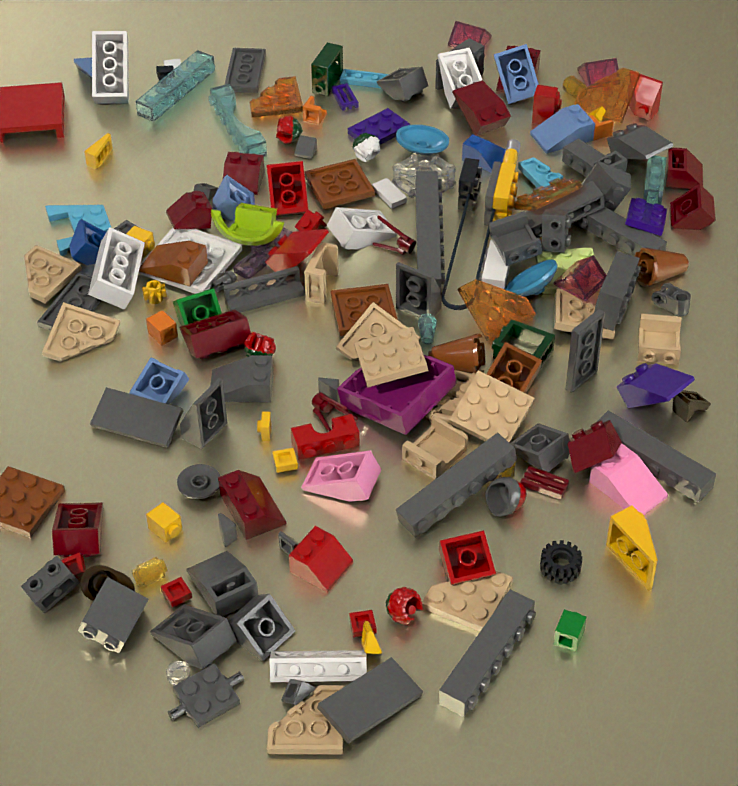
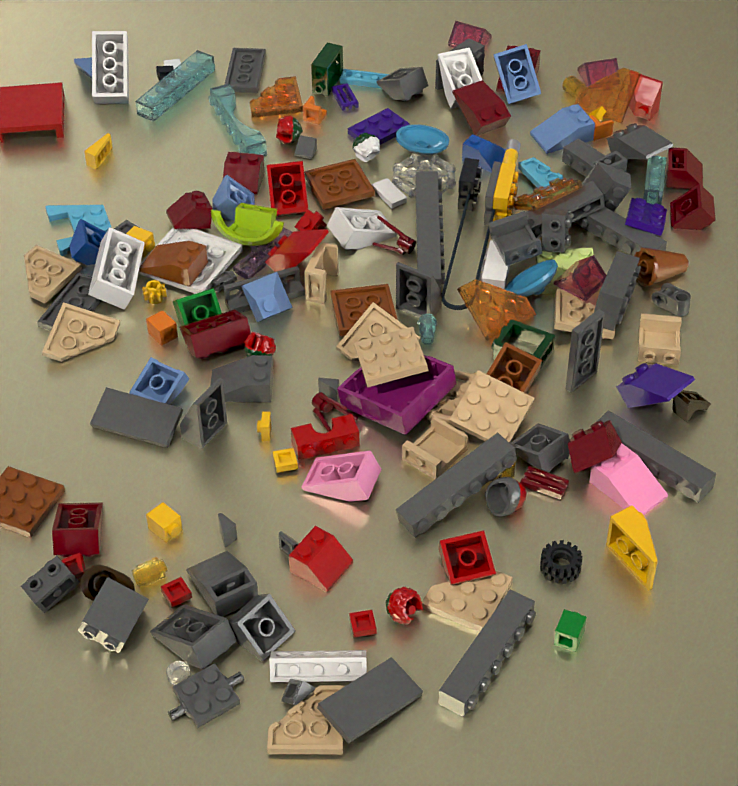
(198, 481): dark grey dish -> none
(209, 190): dark grey slope -> none
(250, 503): dark red slope -> none
(266, 297): none -> medium blue slope
(369, 640): yellow slope -> none
(464, 353): dark orange cone -> none
(545, 103): red brick -> none

